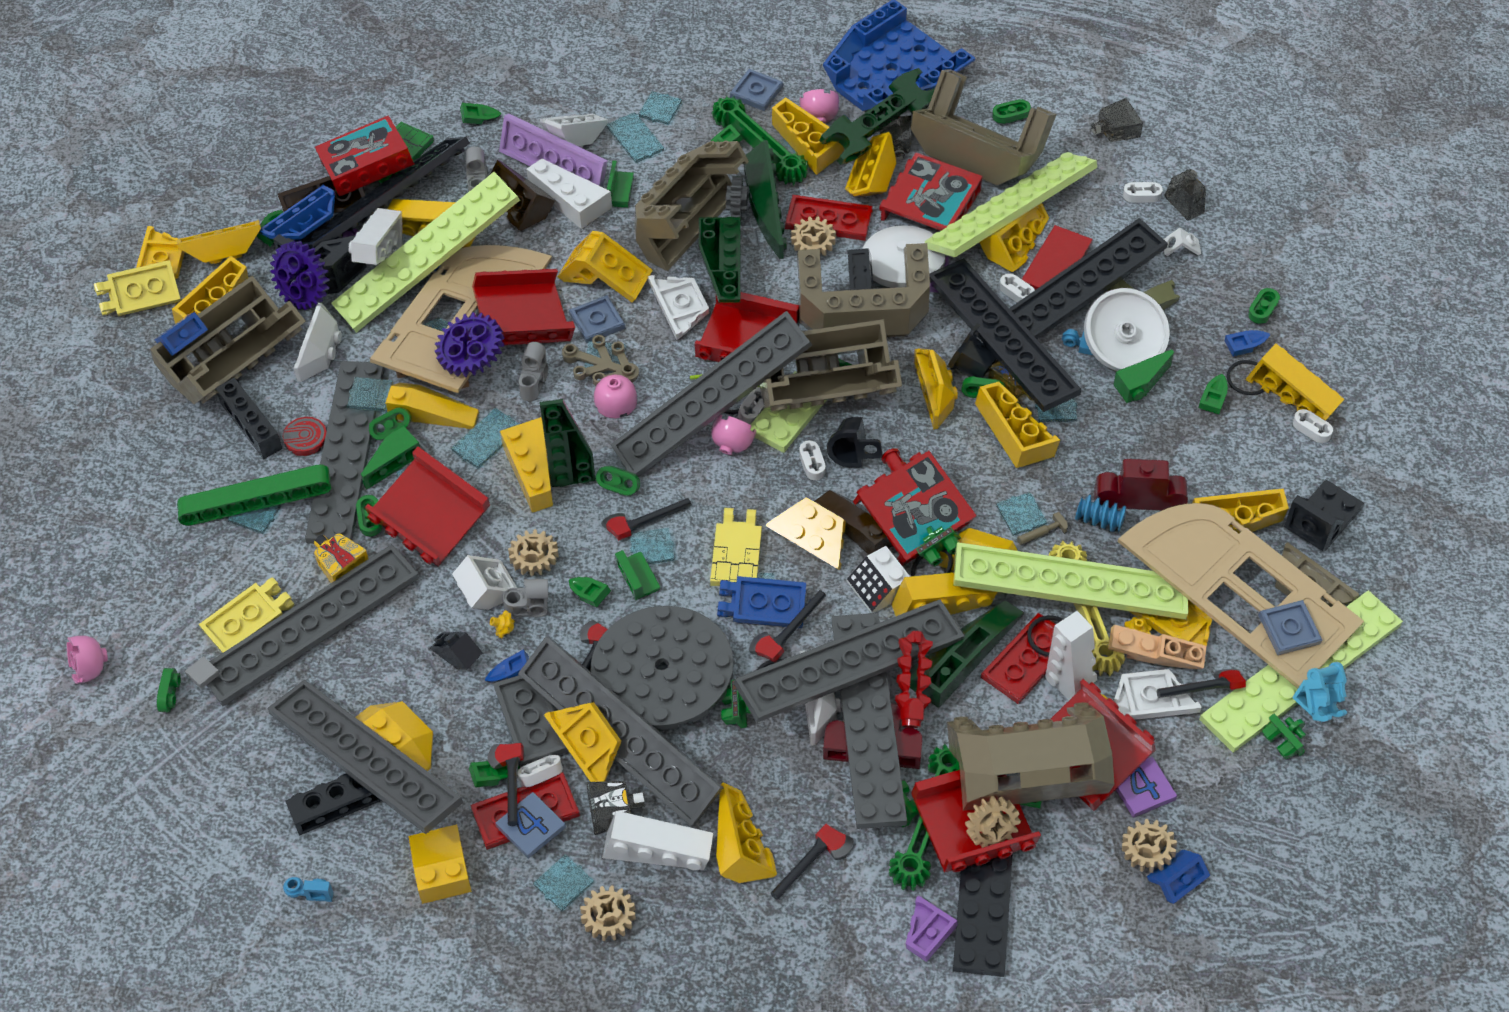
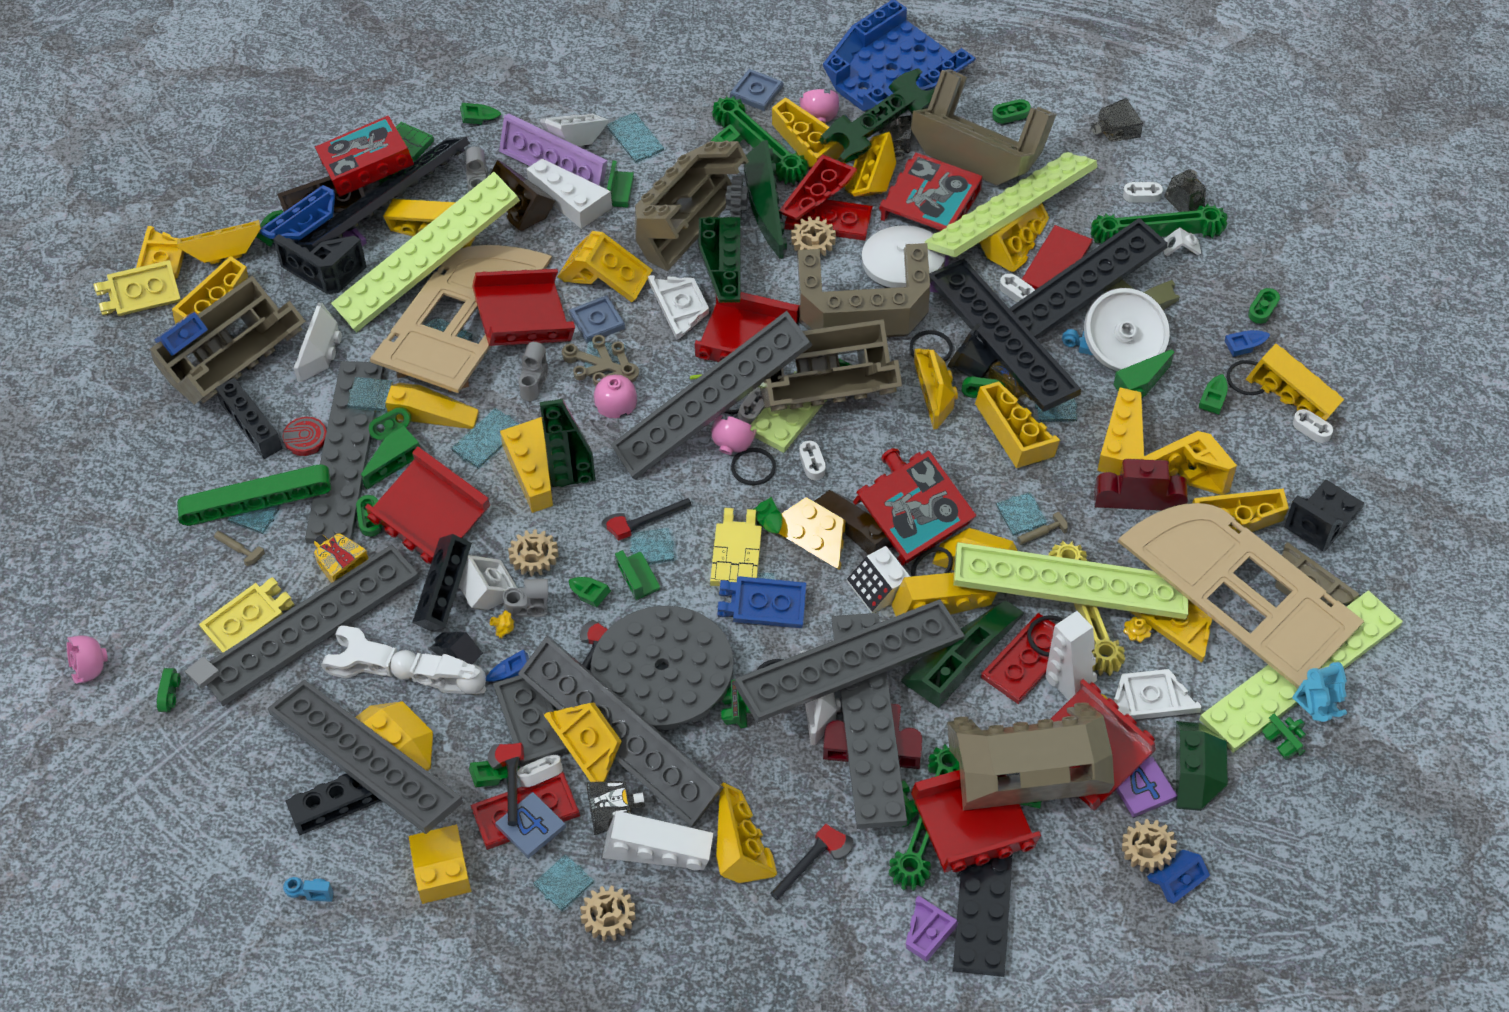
(252, 557): none -> dark tan piece
(289, 265): dark purple gear -> none
(378, 237): white wedge -> none
(440, 672): none -> white piece
(442, 582): none -> black brick
(469, 344): dark purple gear -> none
(619, 480): green plate -> none
(660, 108): clear light blue piece -> none
(753, 483): none -> black piece
(769, 515): none -> green plate
(773, 648): piece -> none
(819, 184): none -> red wedge
(848, 444): black container -> none
(860, 269): black panel -> none
(913, 708): red sword -> none
(932, 332): none -> black piece
(937, 542): green hips -> none
(992, 822): tan gear -> none
(1100, 513): dark azure piece -> none
(1124, 432): none -> yellow wedge
(1157, 649): light nougat slope -> none
(1199, 765): none -> dark green wedge
(1206, 220): none -> green arm
(1212, 465): none -> yellow bracket
(1224, 679): black piece -> none
(1290, 627): sand blue tile -> none

